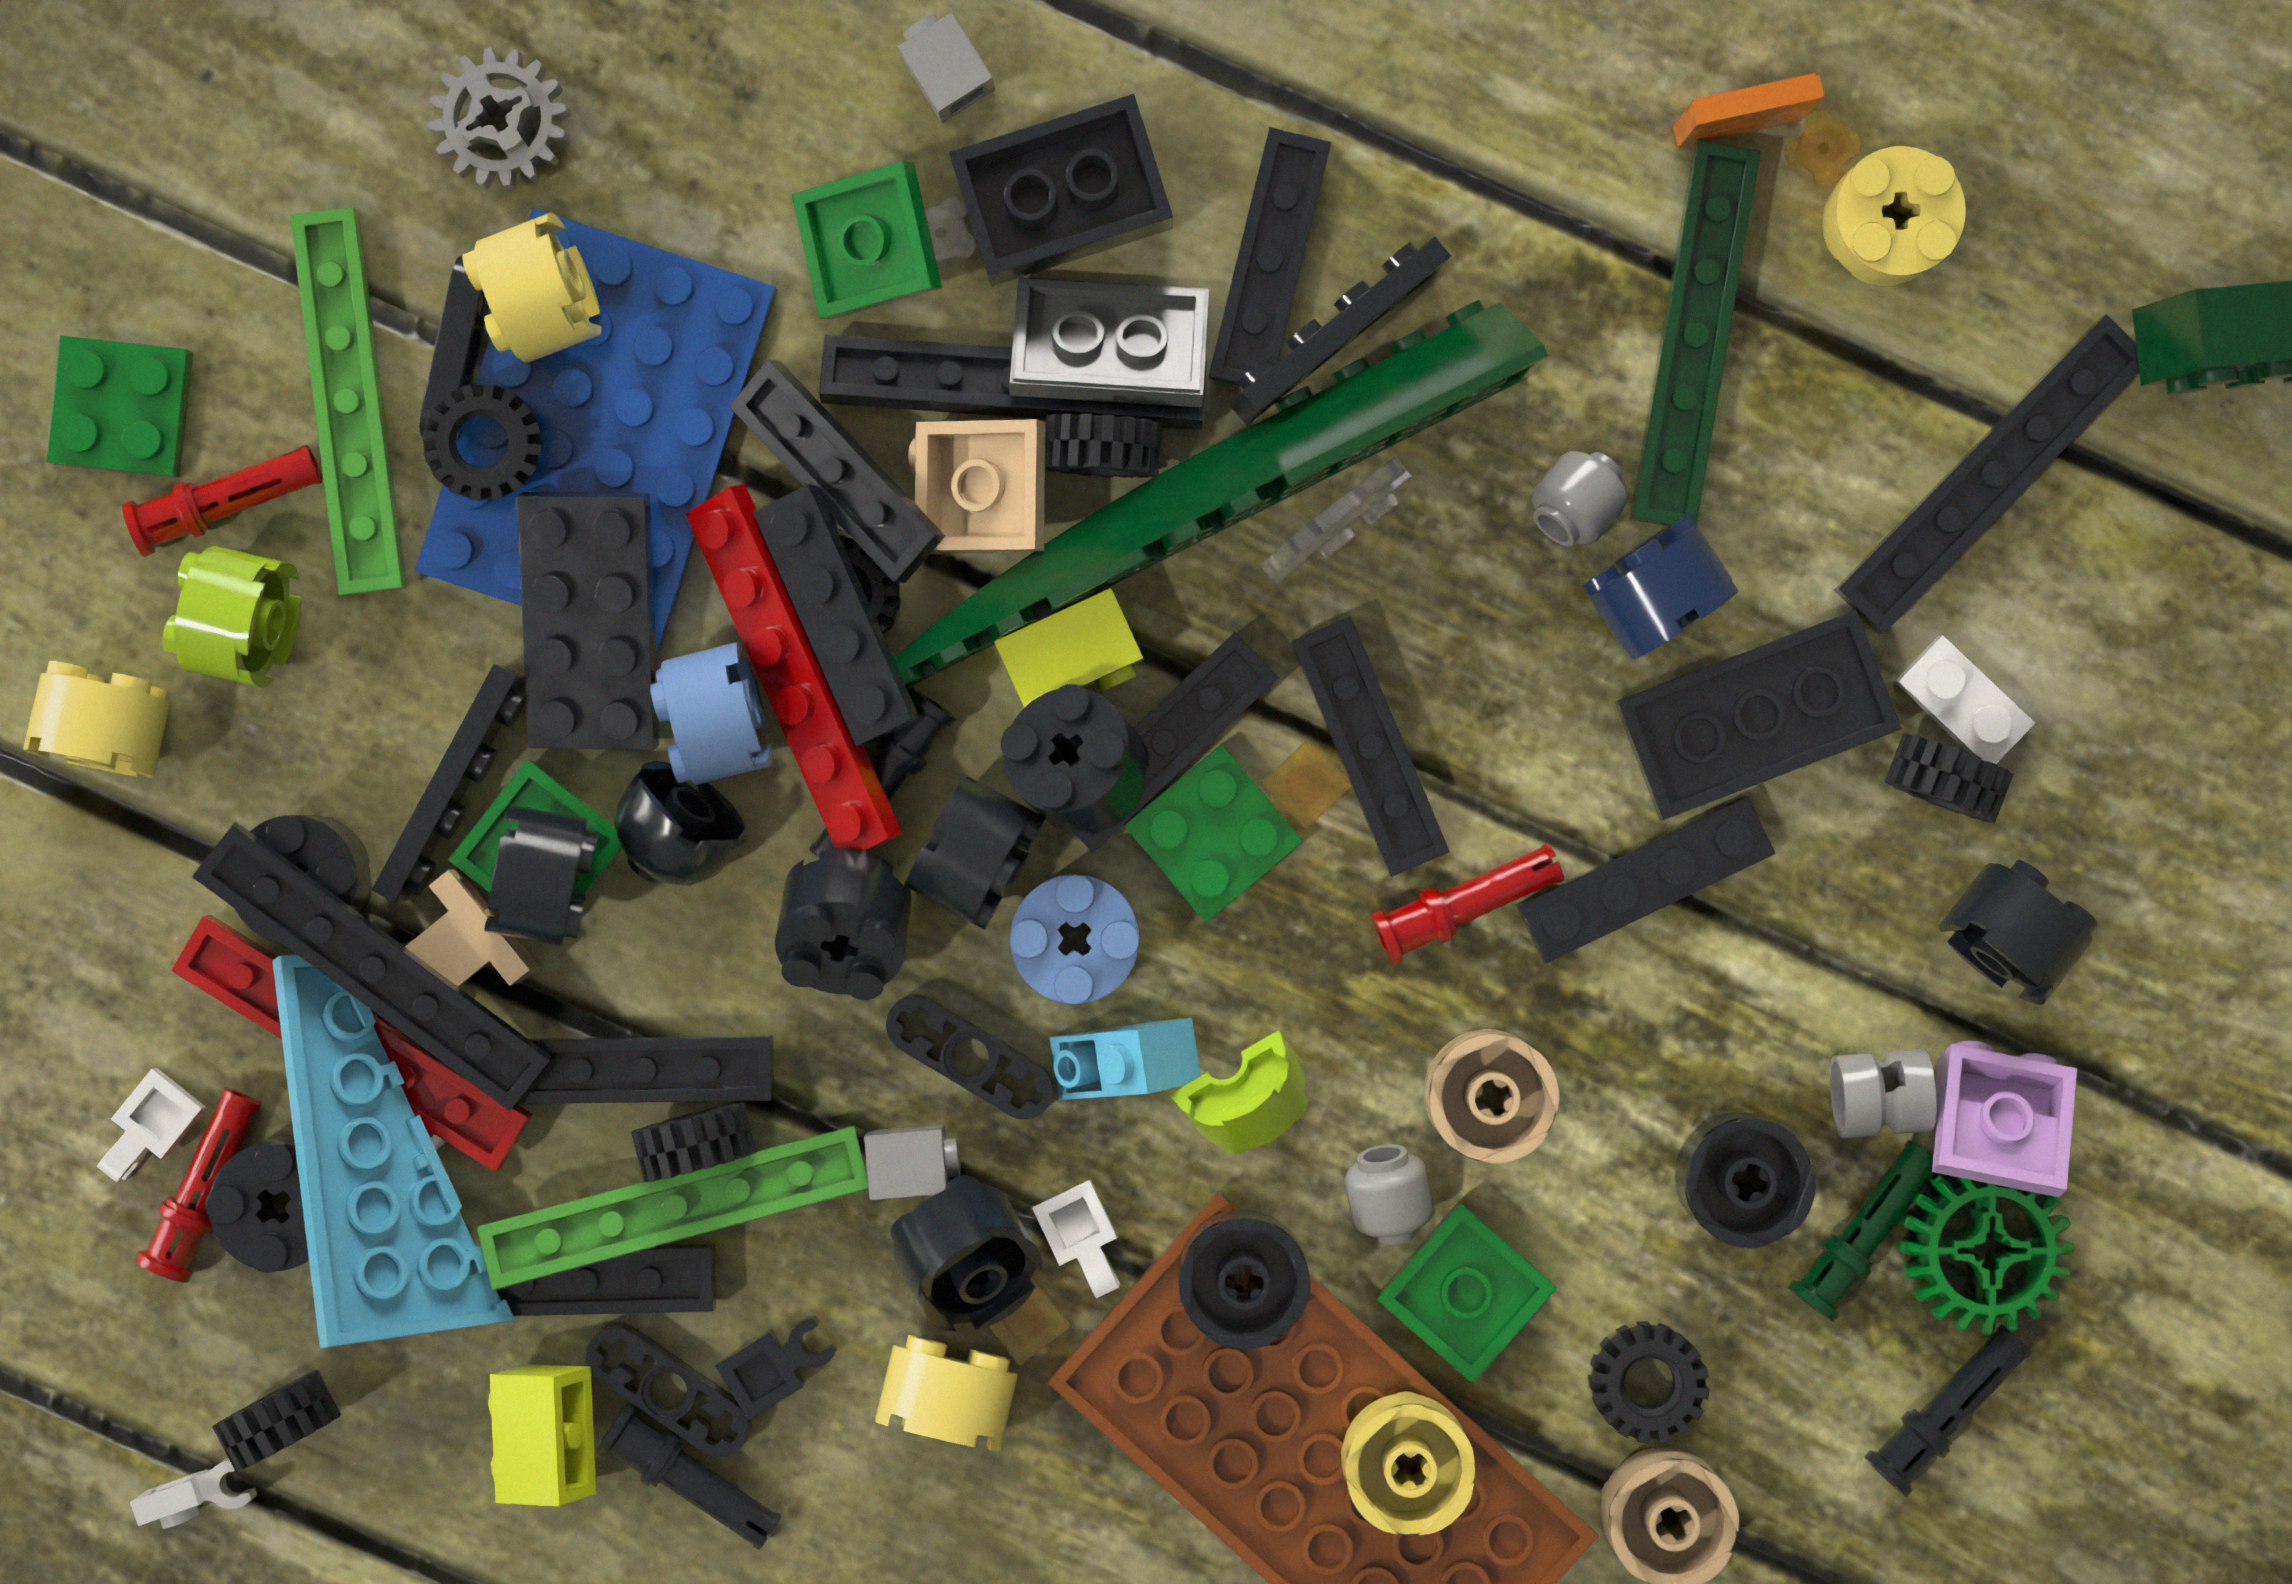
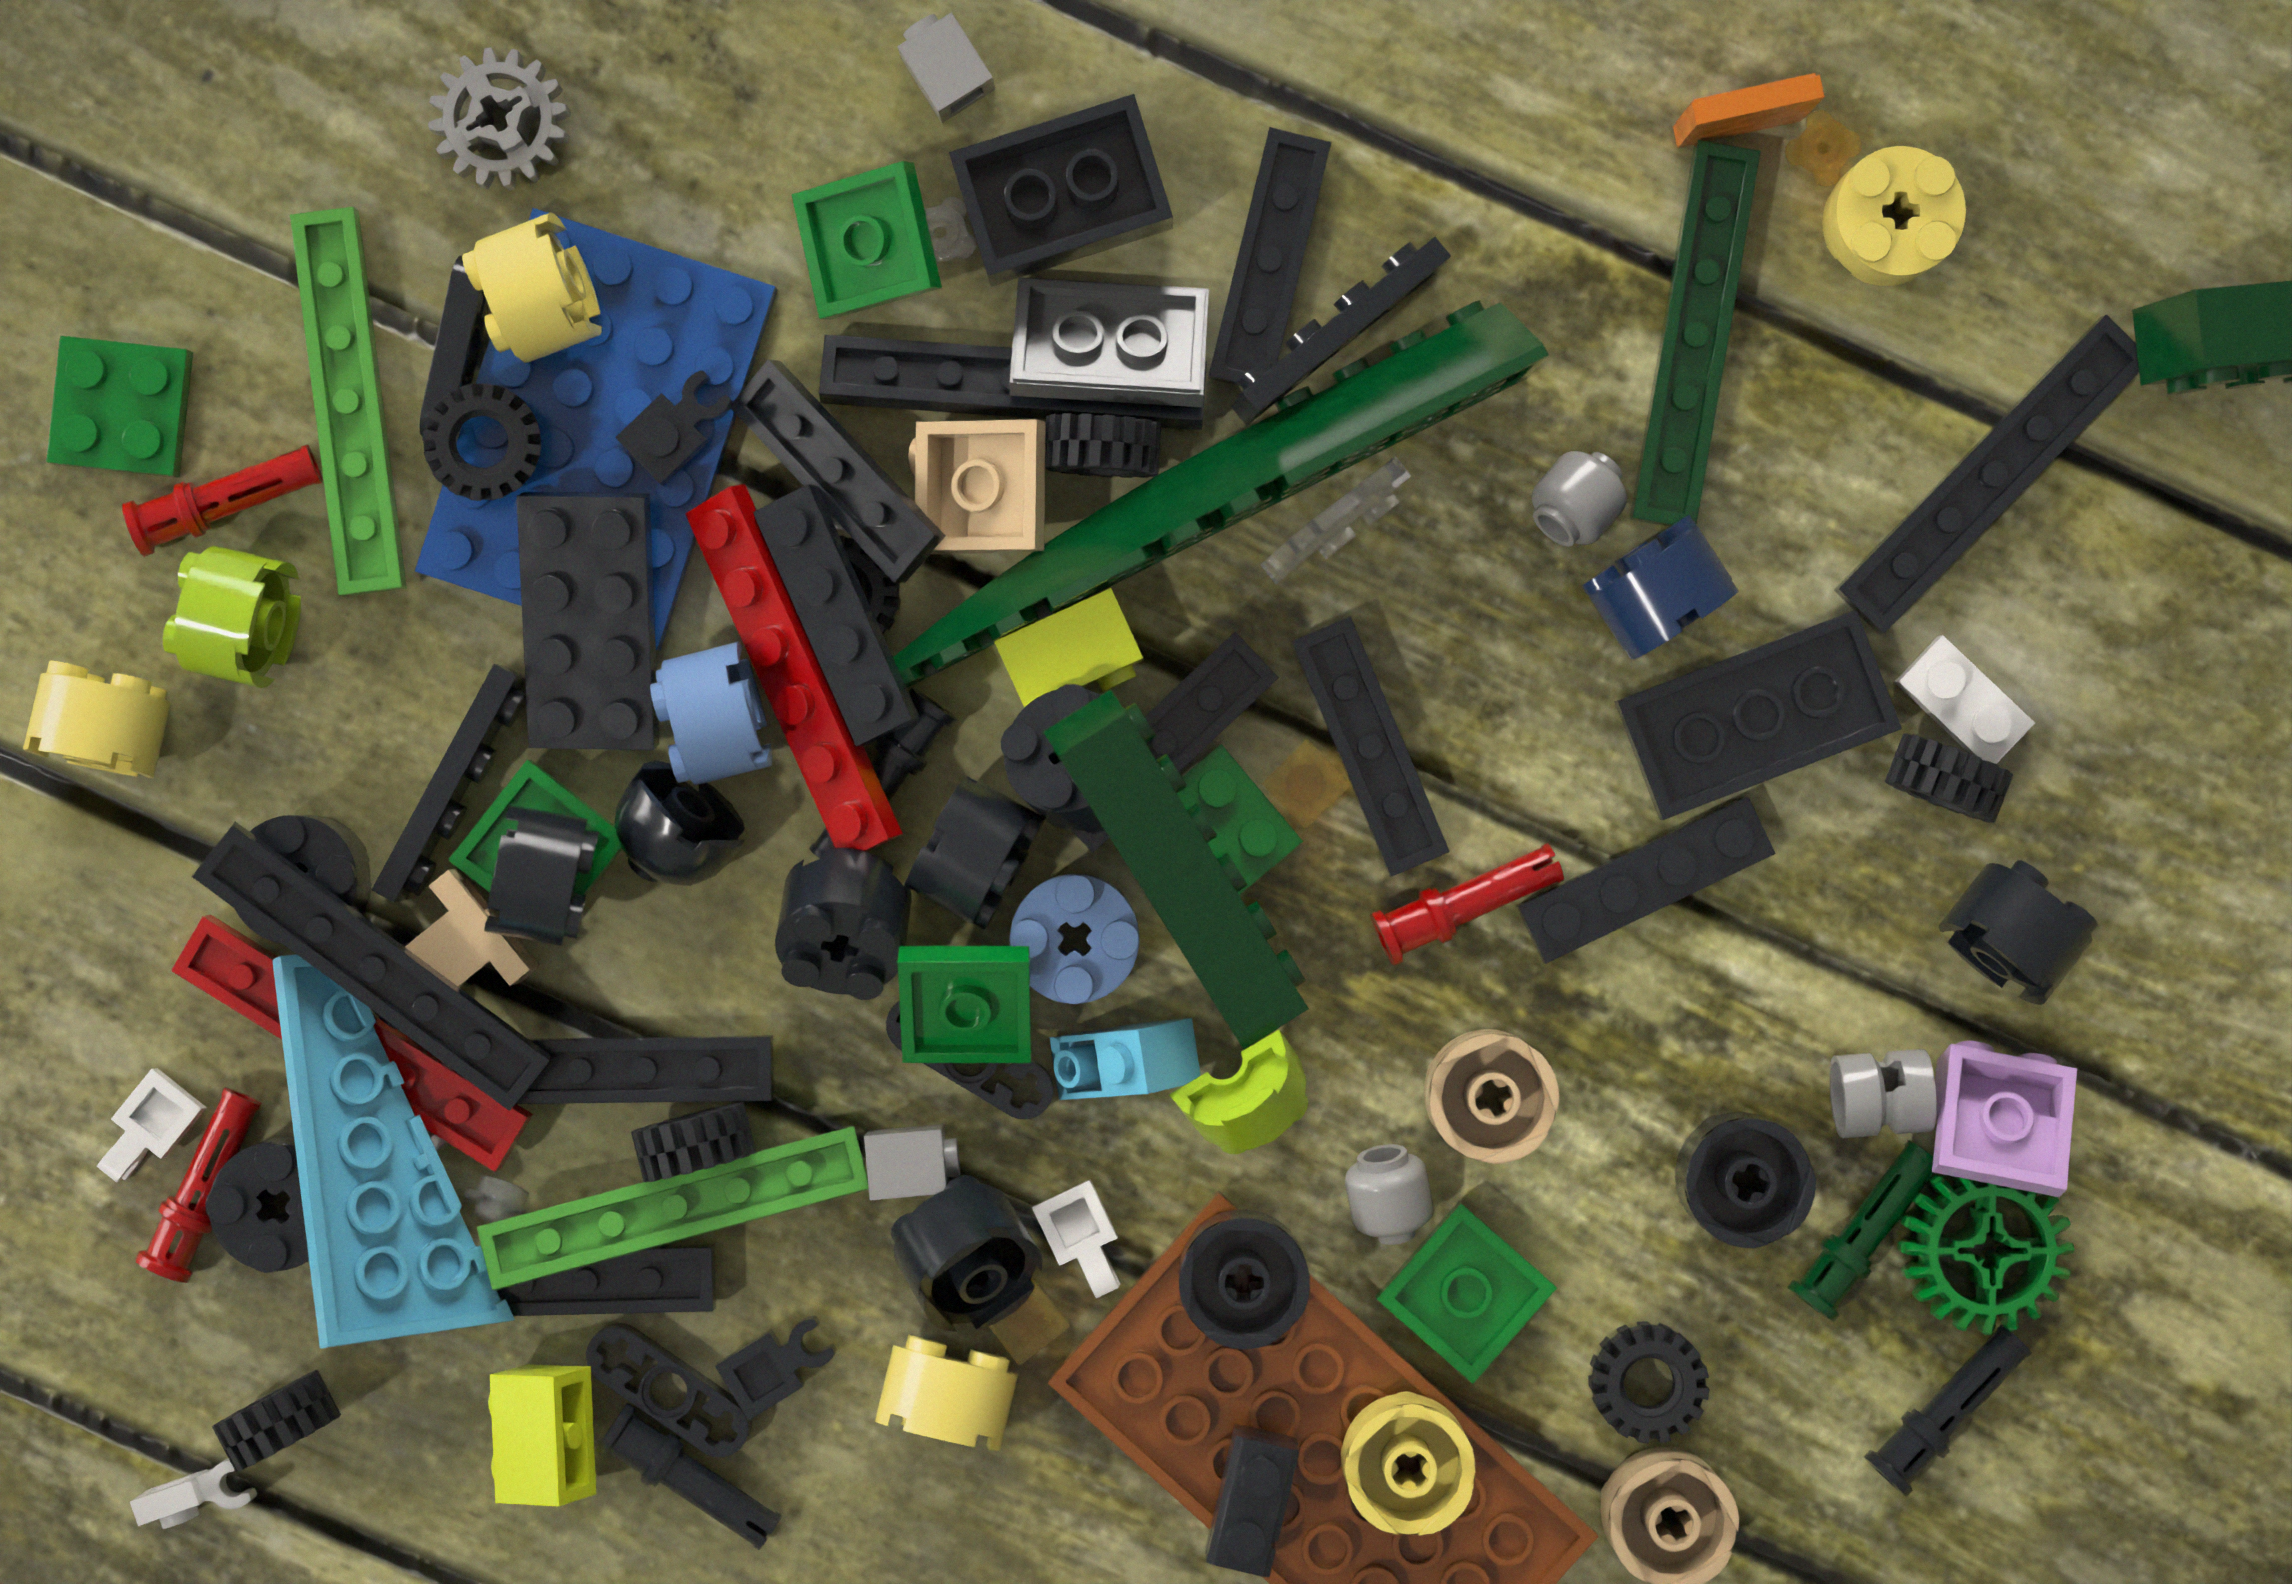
(497, 1199): none -> clear plate
(667, 435): none -> black plate
(965, 1004): none -> green plate
(1176, 868): none -> dark green brick
(1252, 1500): none -> black brick

